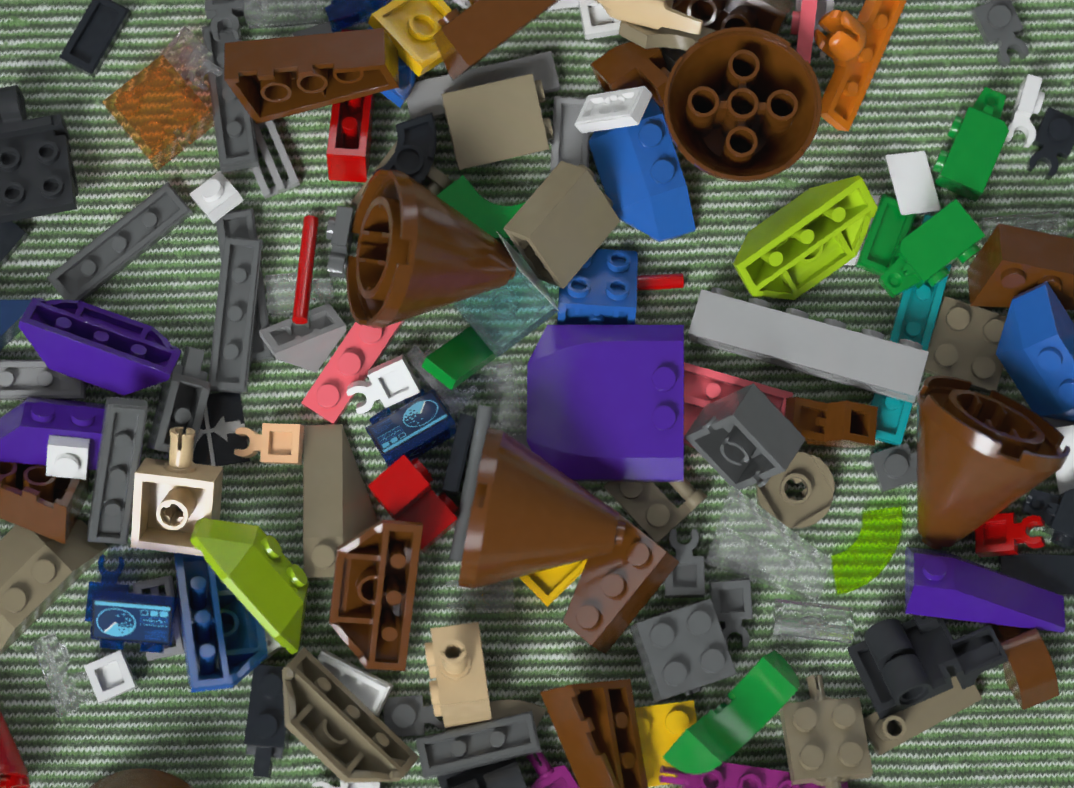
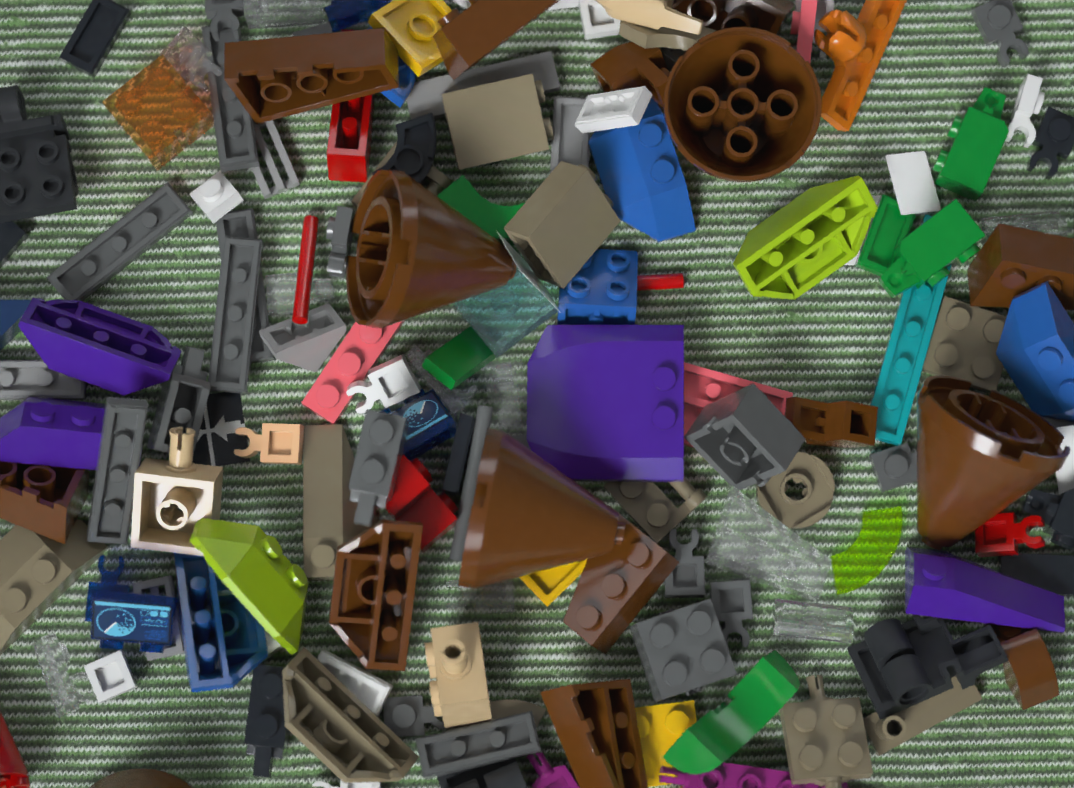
(67, 457): white plate -> none
(377, 463): none -> dark grey hinge
(808, 345): light grey brick -> none

